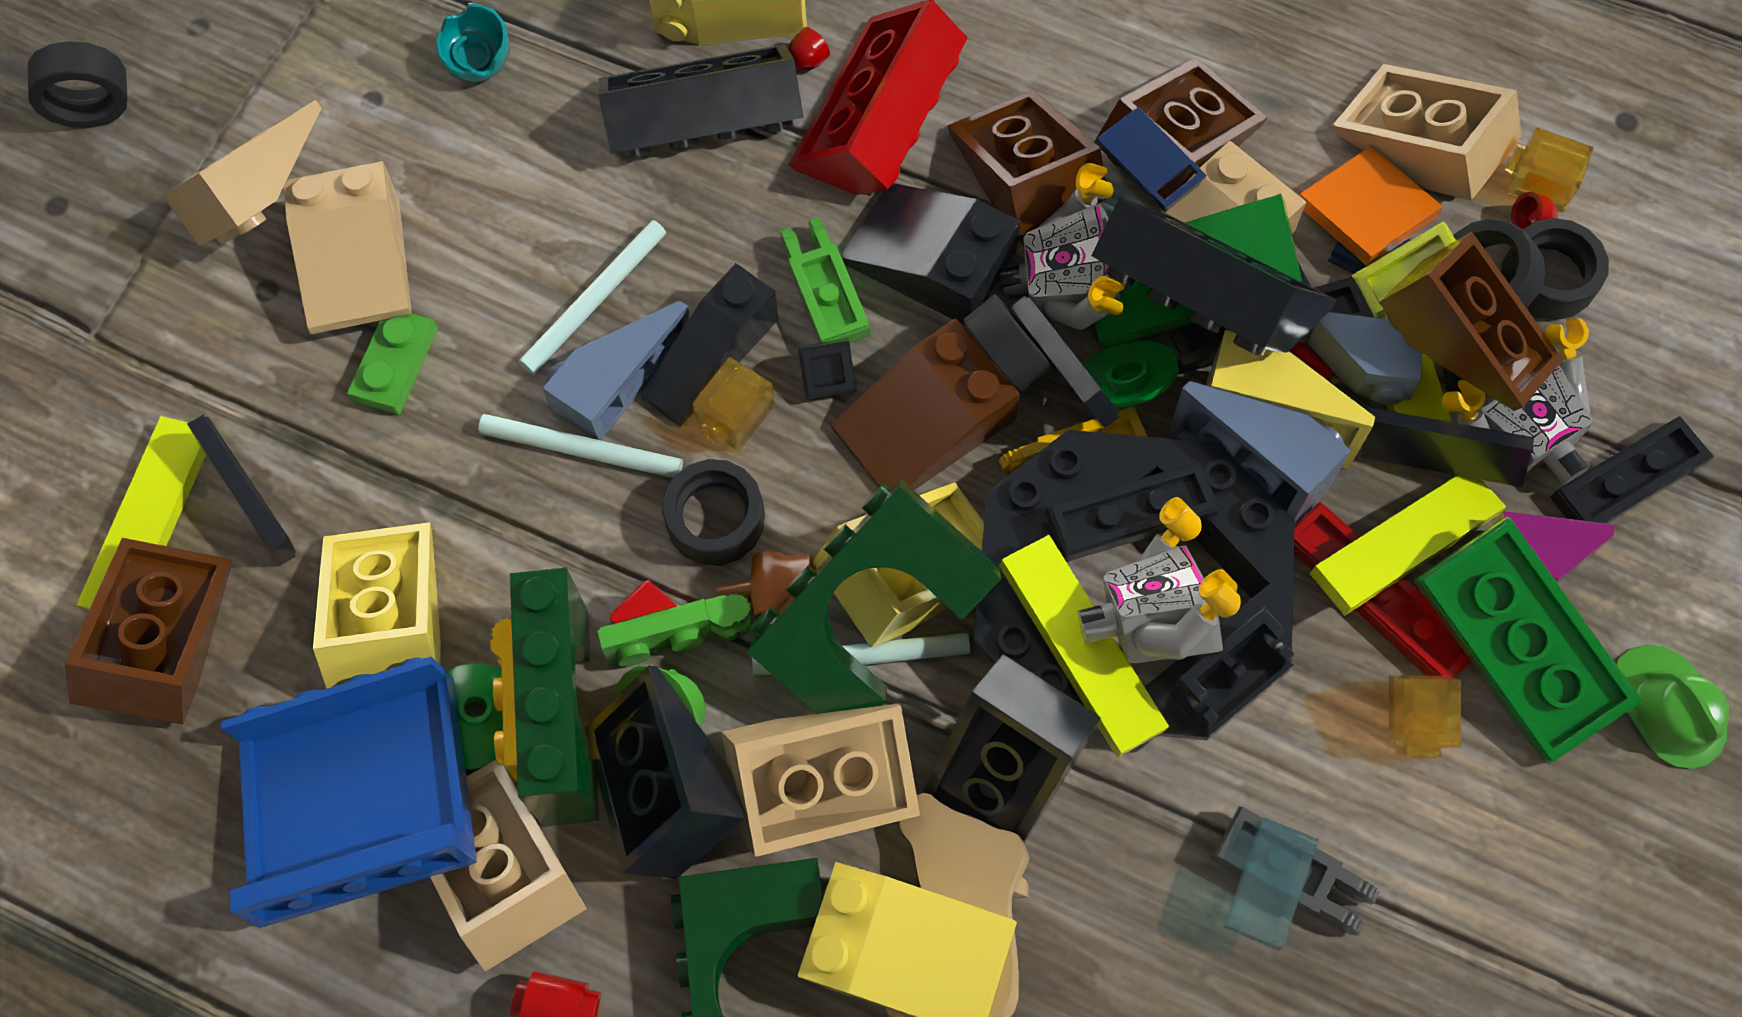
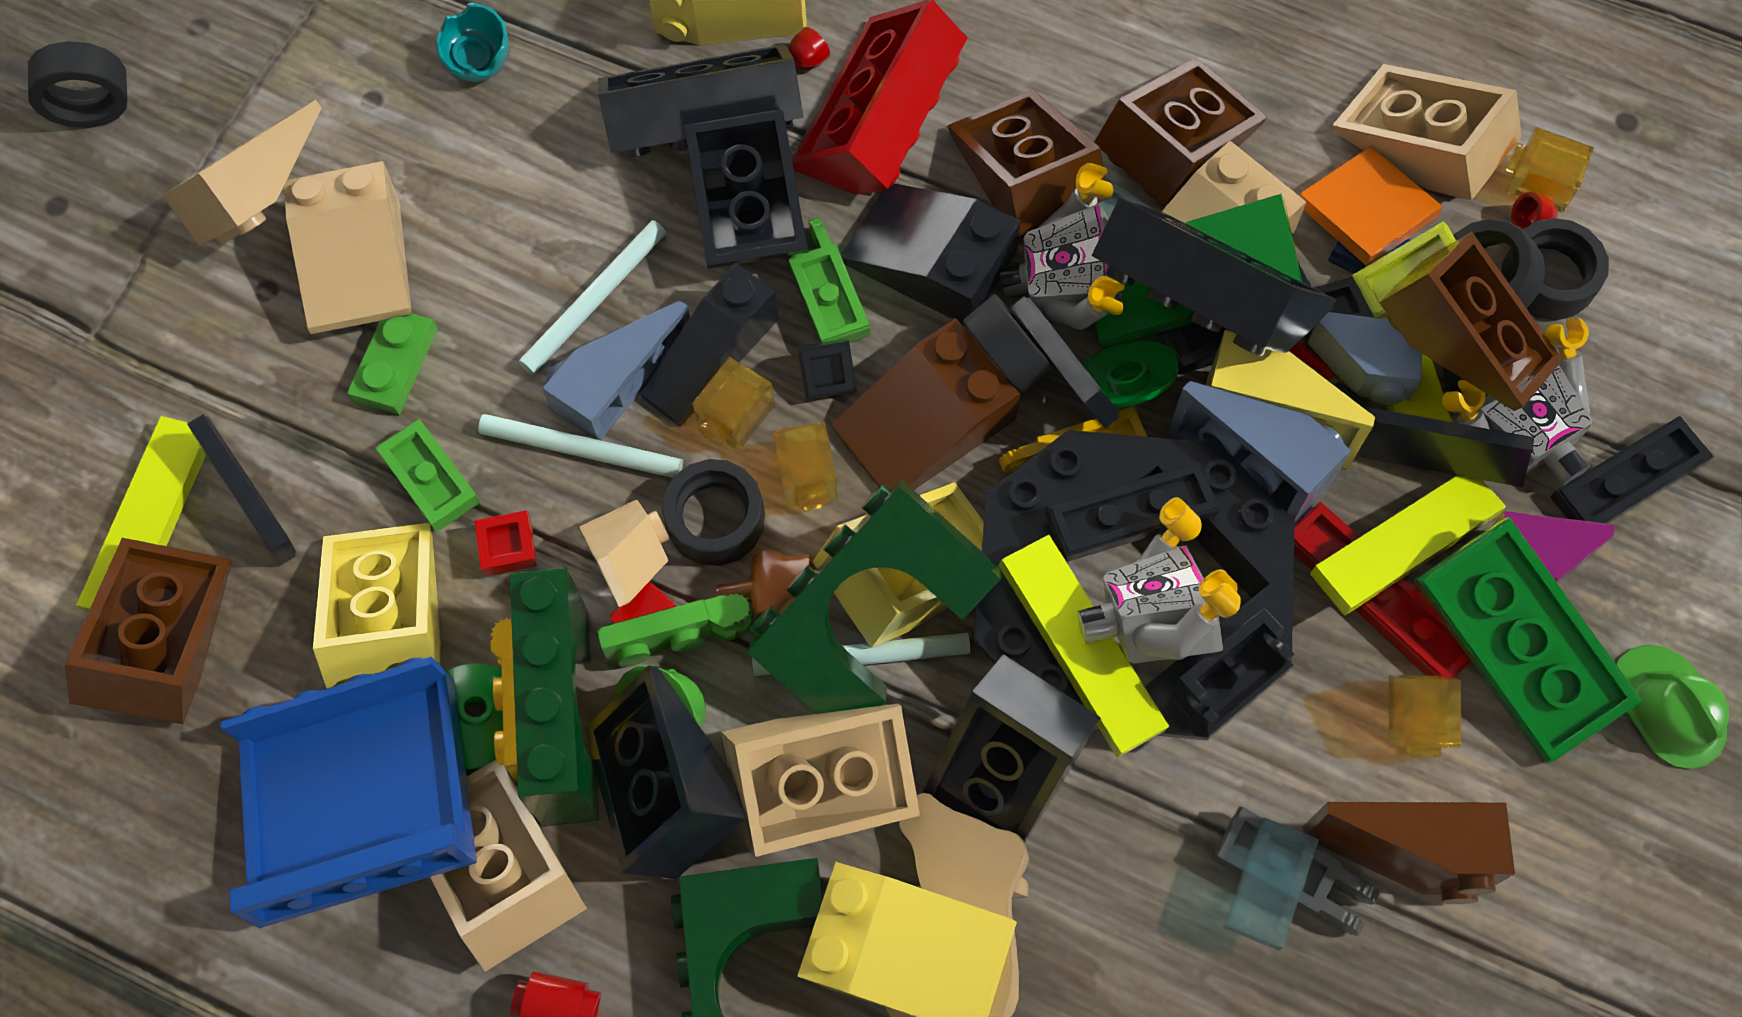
(428, 475): none -> bright green plate
(505, 543): none -> red plate
(627, 548): none -> tan slope
(745, 189): none -> black slope
(806, 466): none -> clear yellow brick
(1149, 157): dark blue piece -> none
(1423, 845): none -> reddish brown slope

